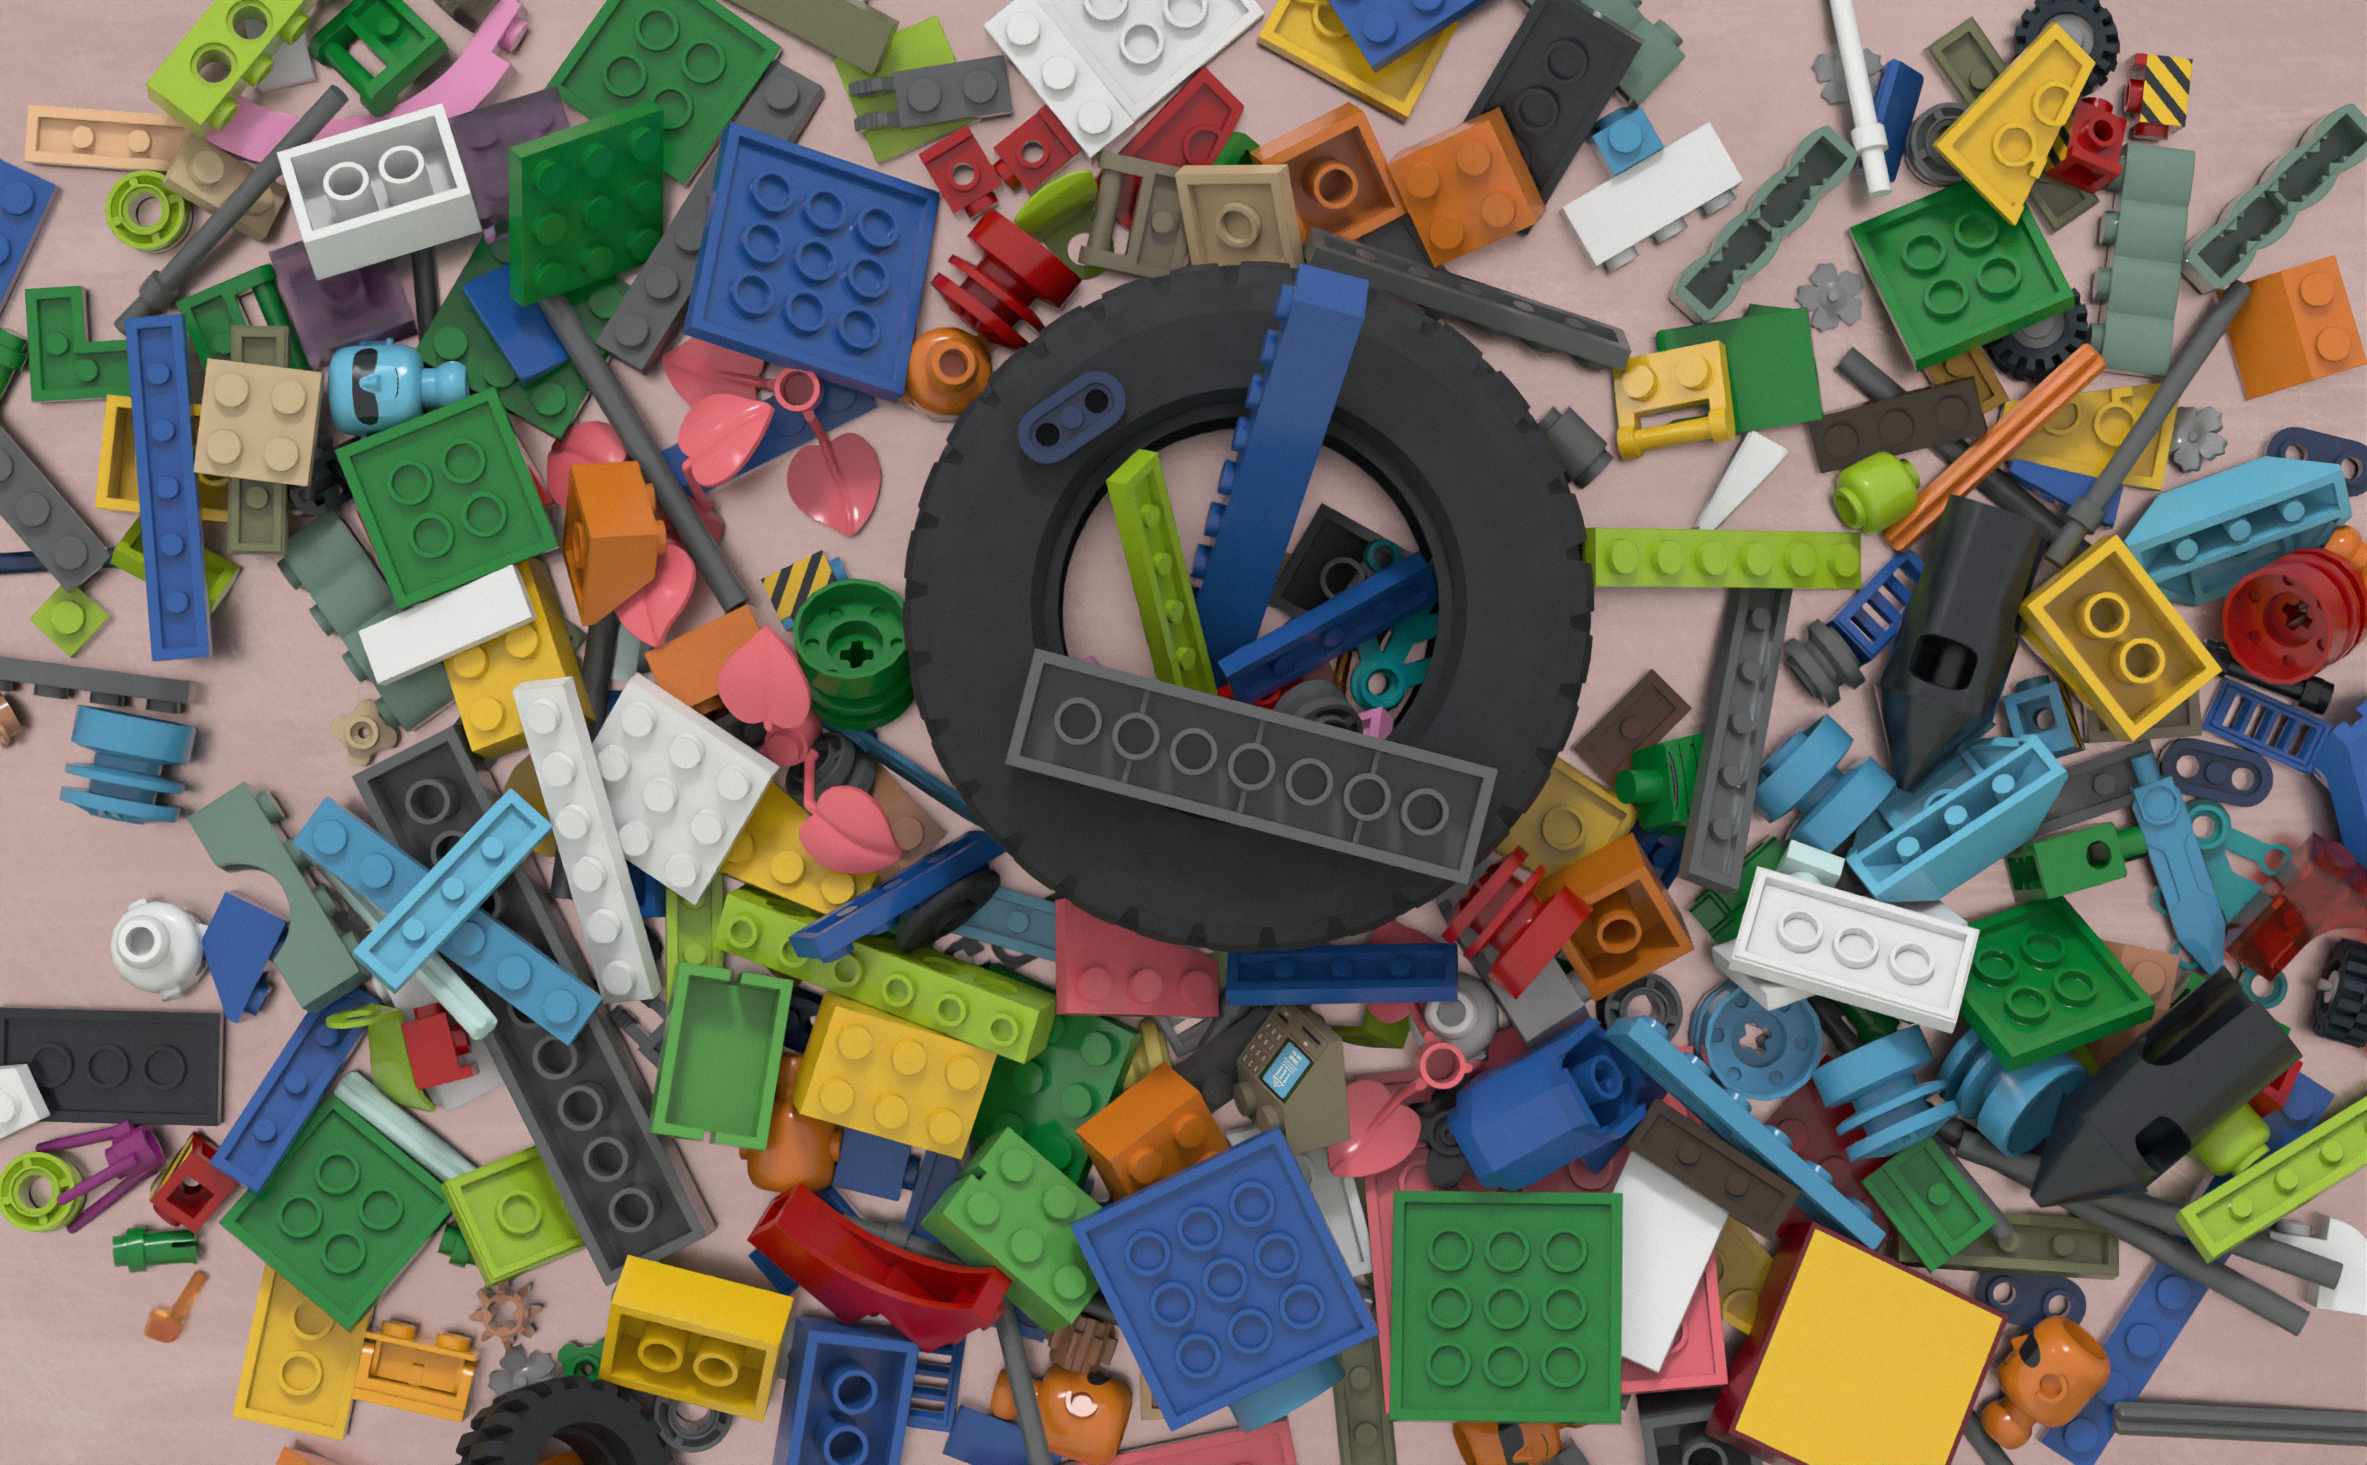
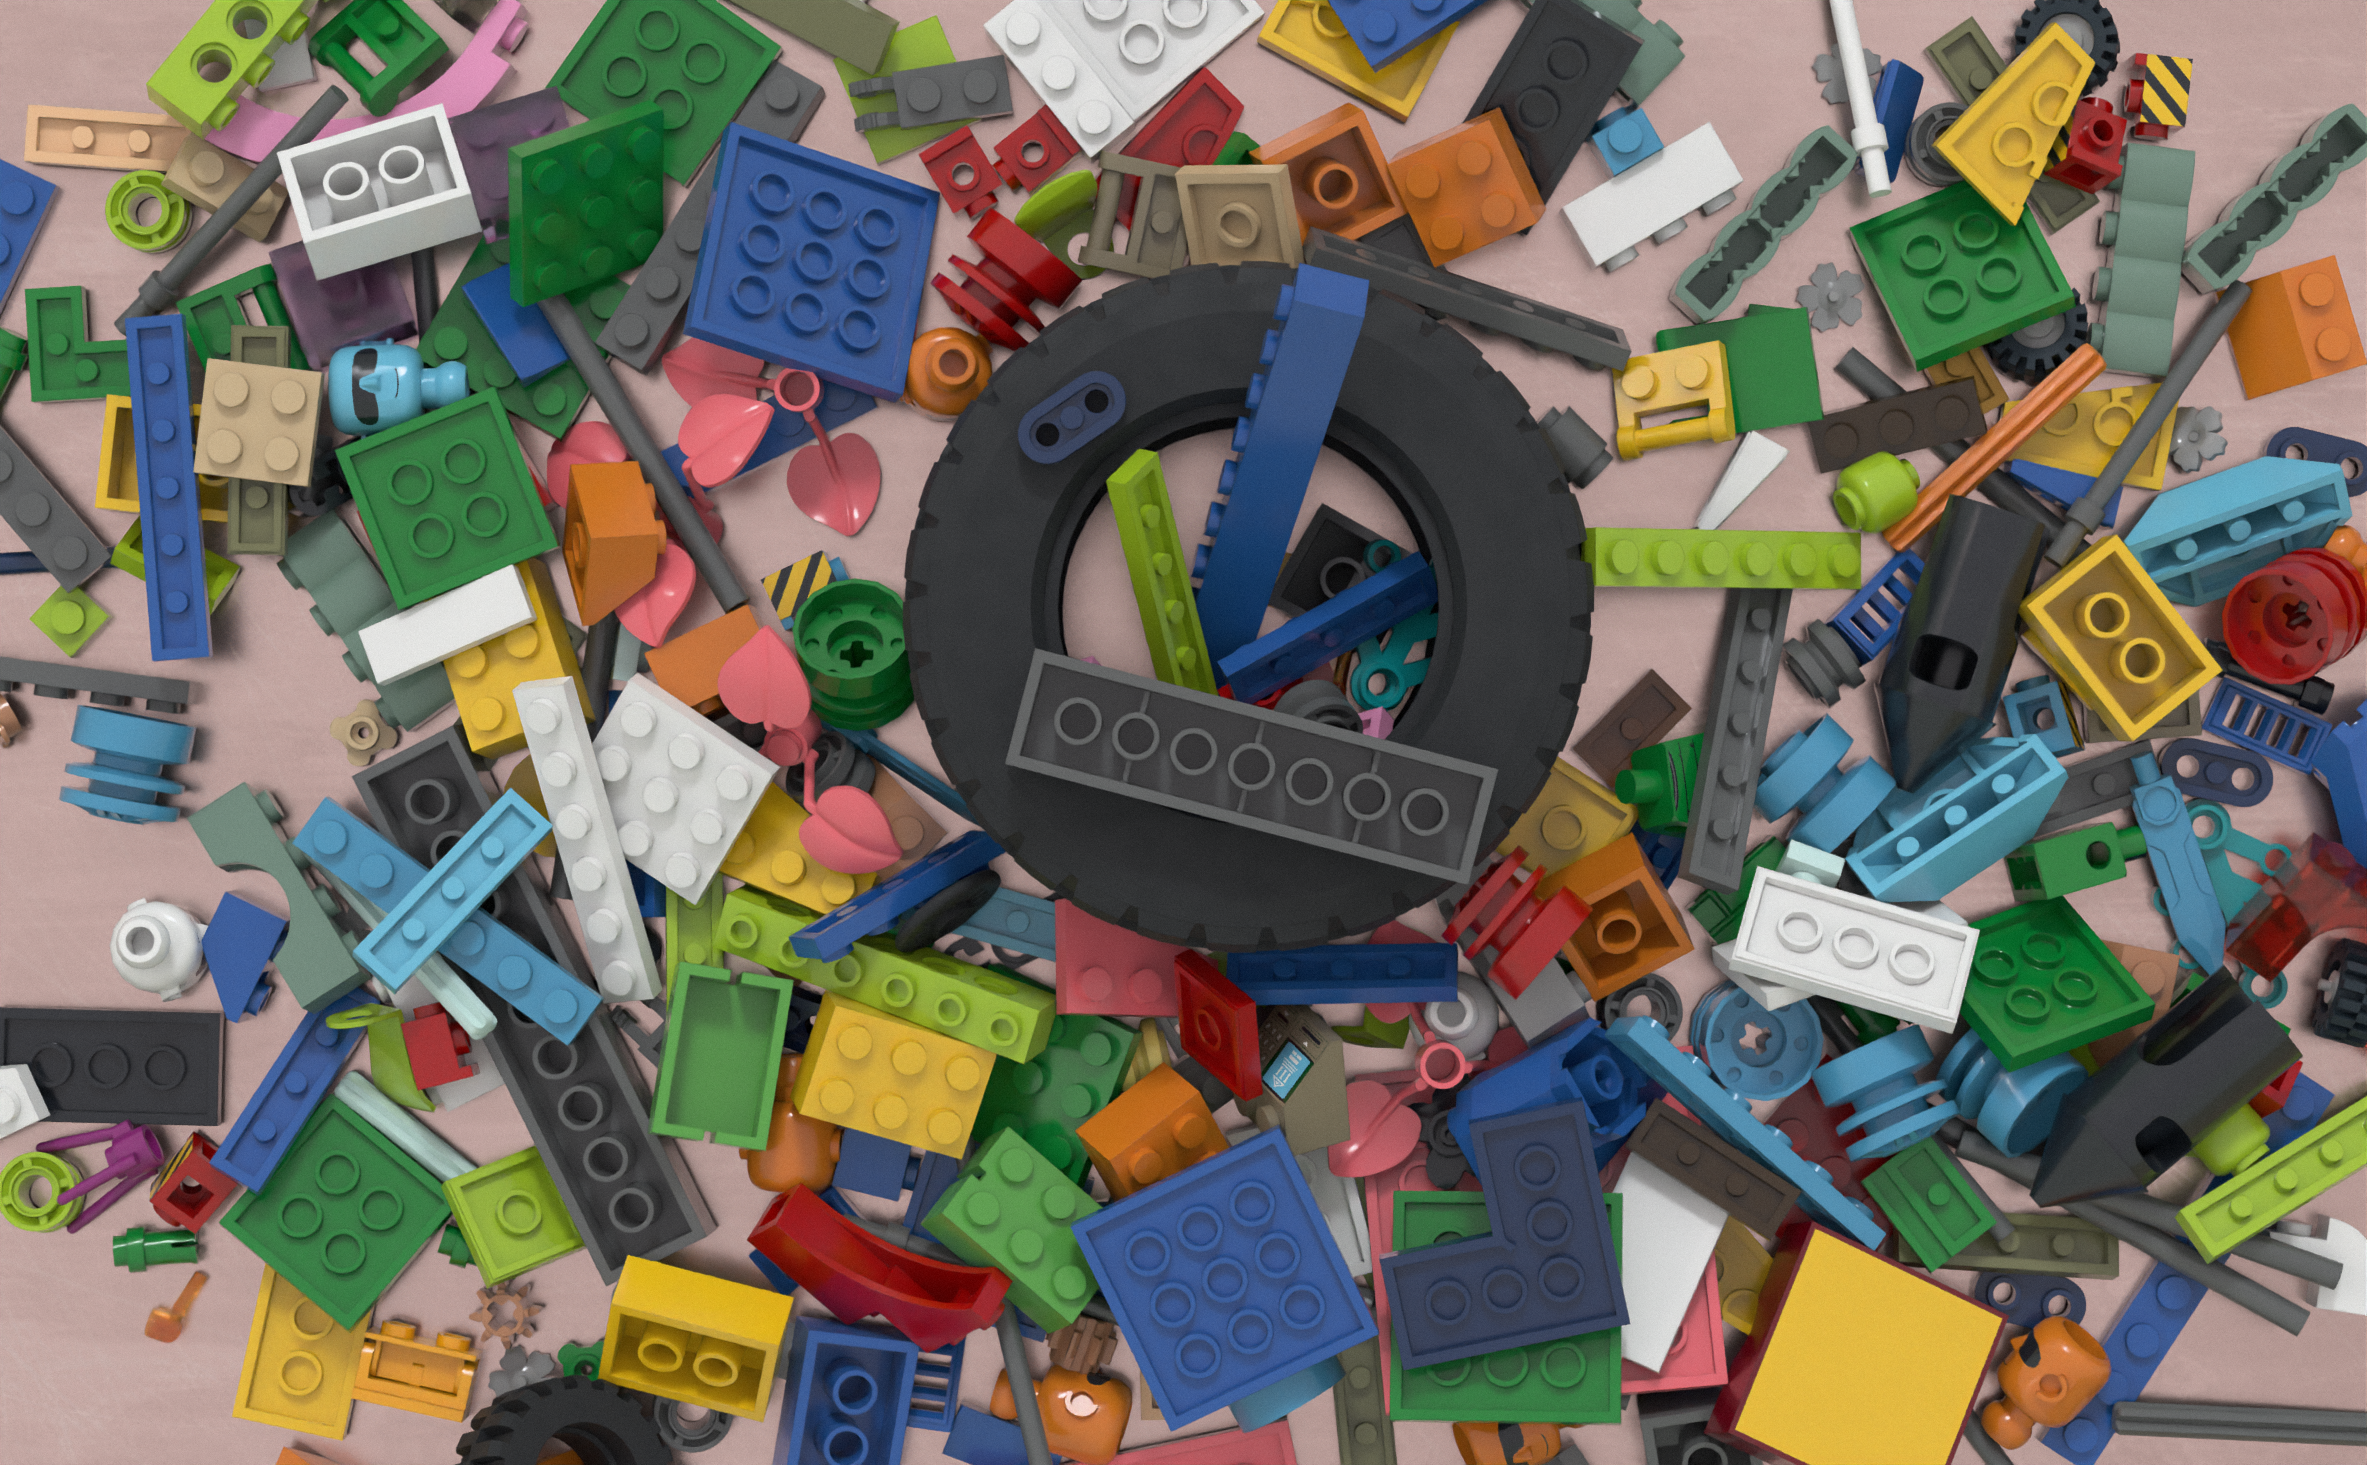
(1218, 1025): none -> red tile
(1541, 1268): none -> dark blue plate

